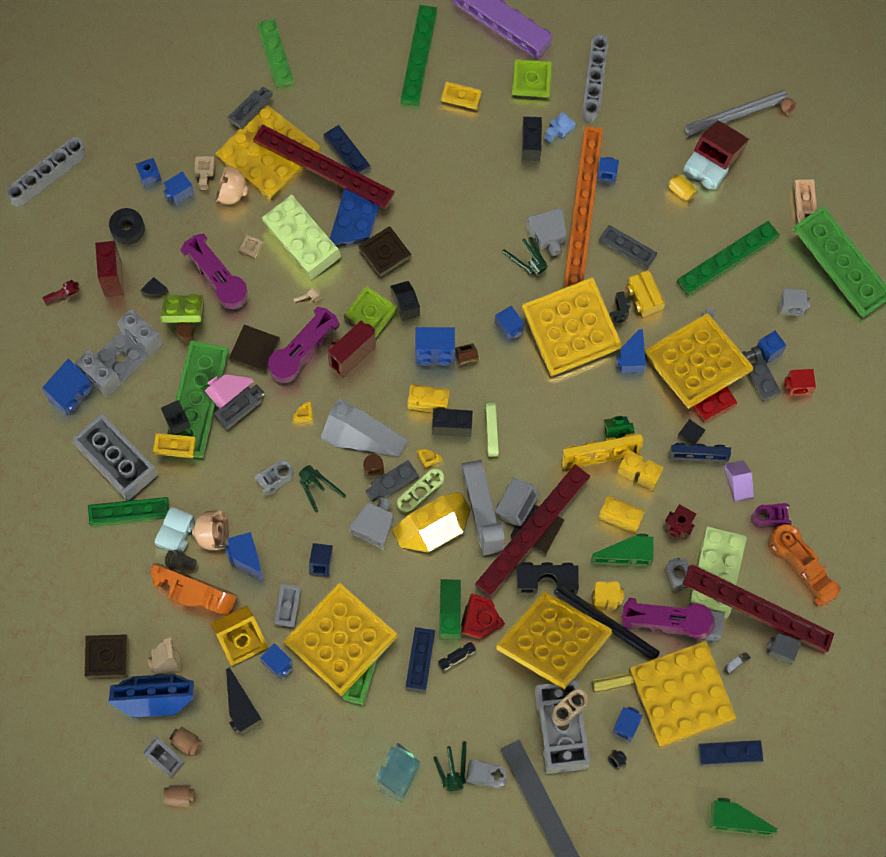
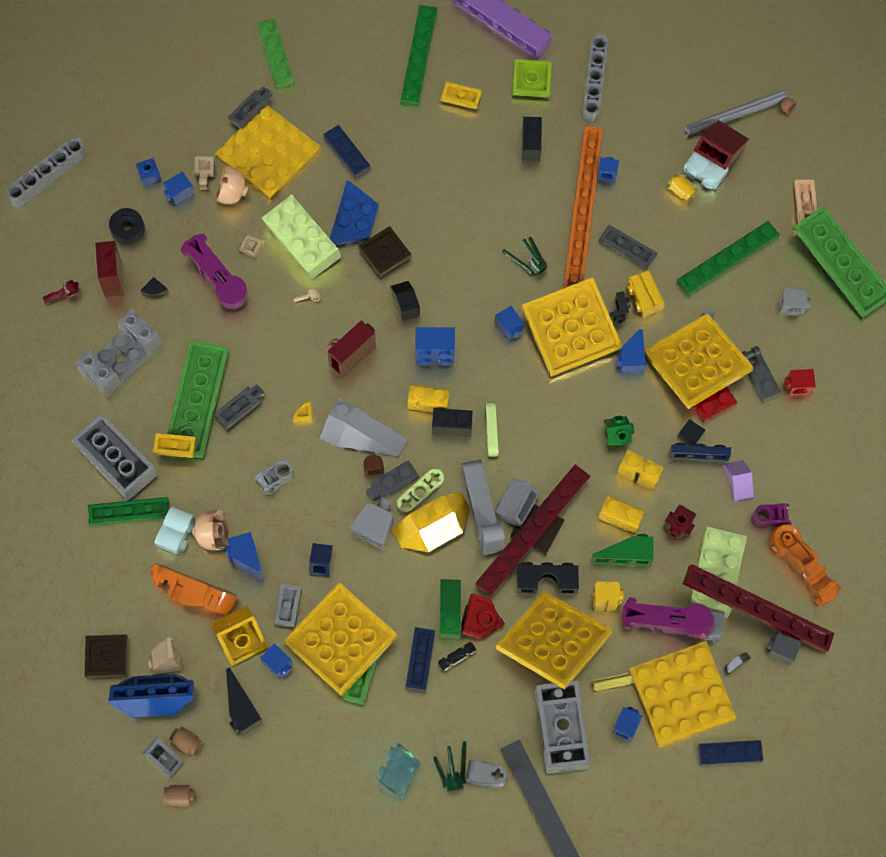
(67, 387): blue slope -> none
(175, 417): pearl dark grey bracket -> none
(179, 561): clear smoke cone -> none
(182, 308): lime plate -> none
(185, 332): reddish brown brick -> none
(226, 388): bright pink slope -> none
(254, 348): dark brown tile -> none
(286, 363): magenta piece -> none
(312, 477): dark green plant -> none
(324, 166): dark red plate -> none
(371, 309): lime plate -> none
(429, 458): yellow tile -> none
(466, 354): reddish brown brick -> none
(548, 230): light grey torso -> none
(559, 126): light blue plate -> none
(569, 707): tan beam -> none
(600, 452): yellow plate -> none
(617, 629): black axle -> none
(617, 759): black plate -> none
(675, 581): light grey brick -> none
(733, 817): green slope -> none
(771, 346): blue brick -> none

